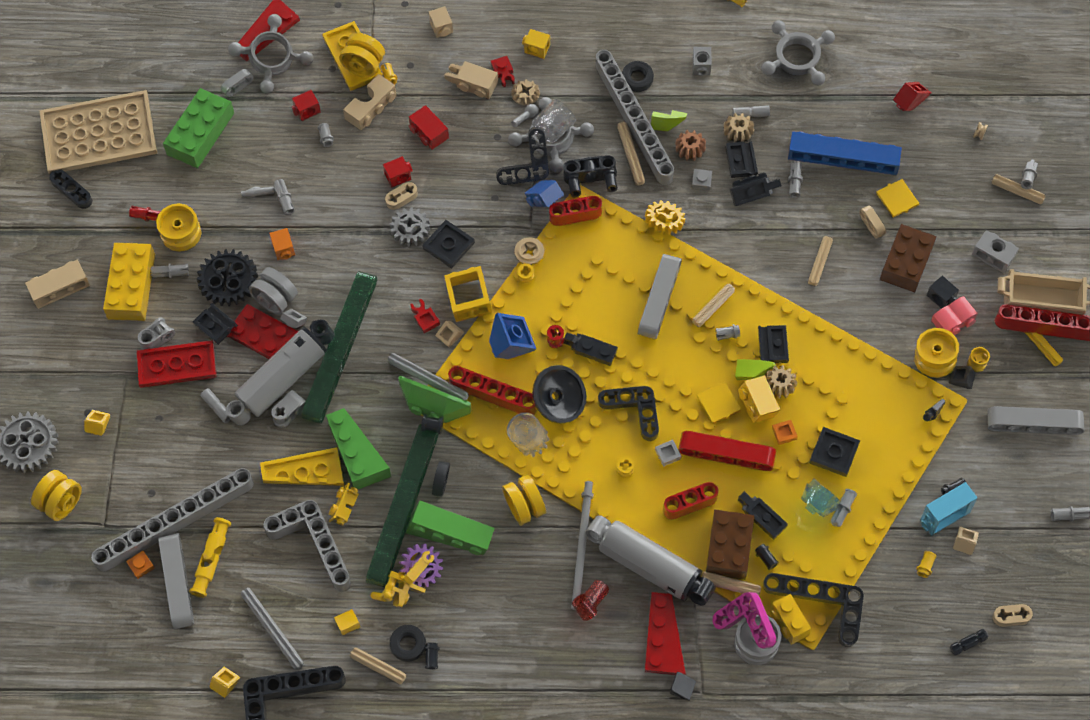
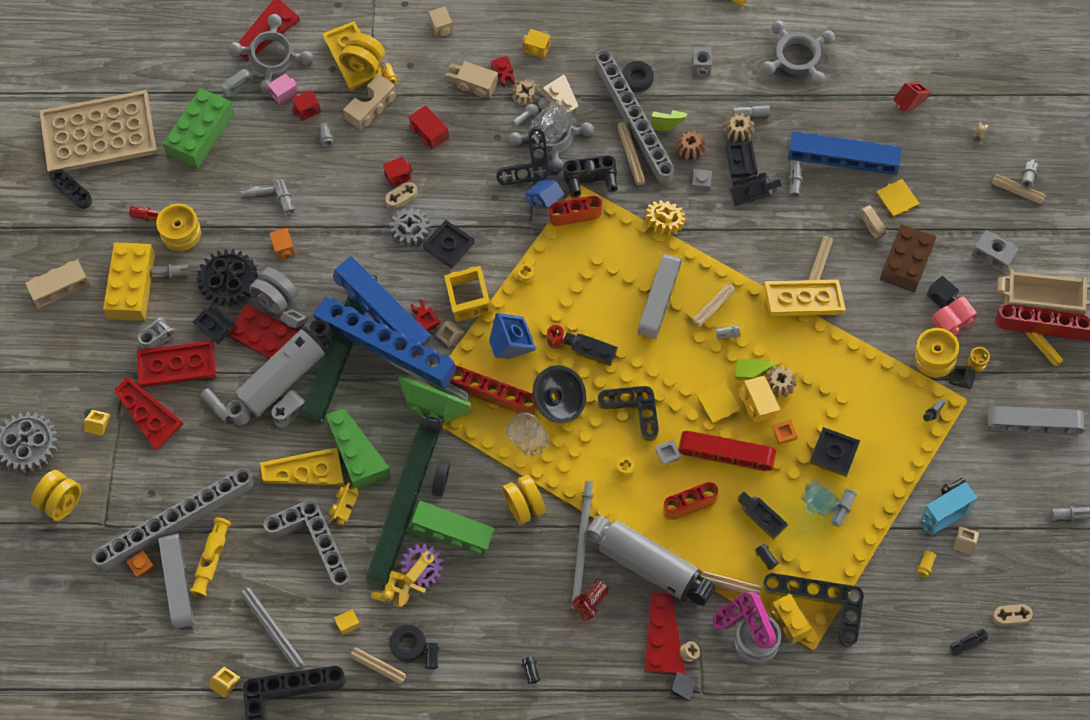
(150, 415): none -> red wing
(283, 89): none -> bright pink brick
(377, 301): none -> blue brick
(389, 350): none -> blue brick
(530, 668): none -> black pin
(531, 244): tan gear -> none
(560, 90): none -> tan wing
(688, 656): none -> tan bush
(730, 544): reddish brown brick -> none
(773, 343): black plate -> none
(804, 298): none -> yellow plate

